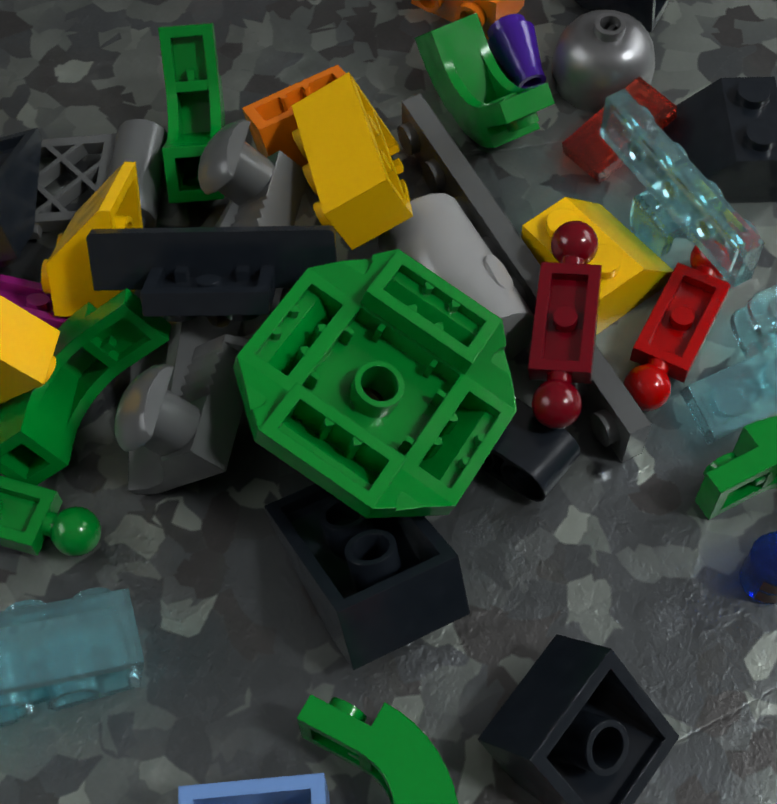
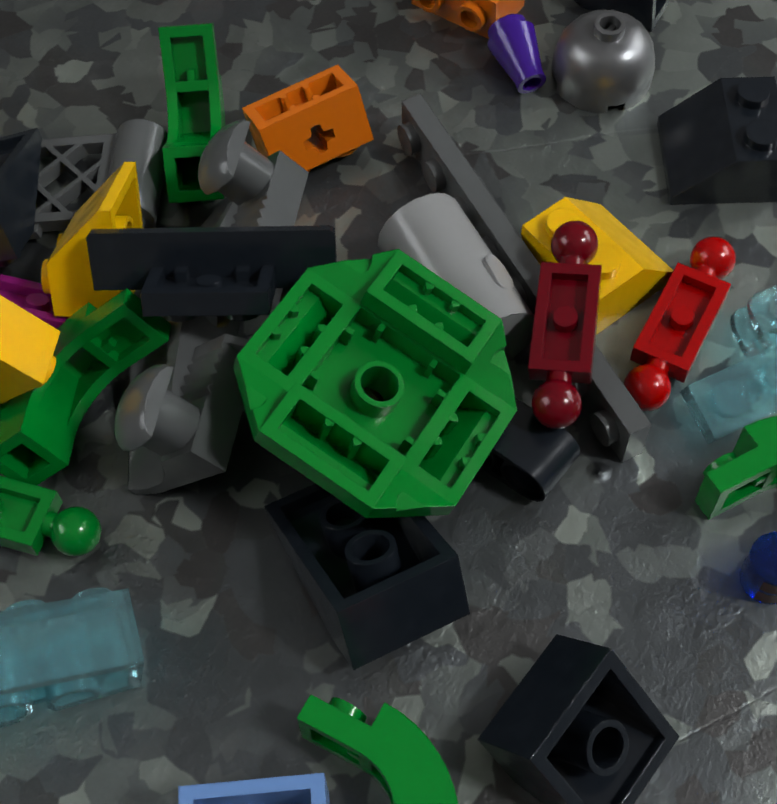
(350, 162): yellow wedge -> none
(475, 87): green arch -> none
(589, 148): clear red tile -> none
(677, 194): clear light blue plate -> none

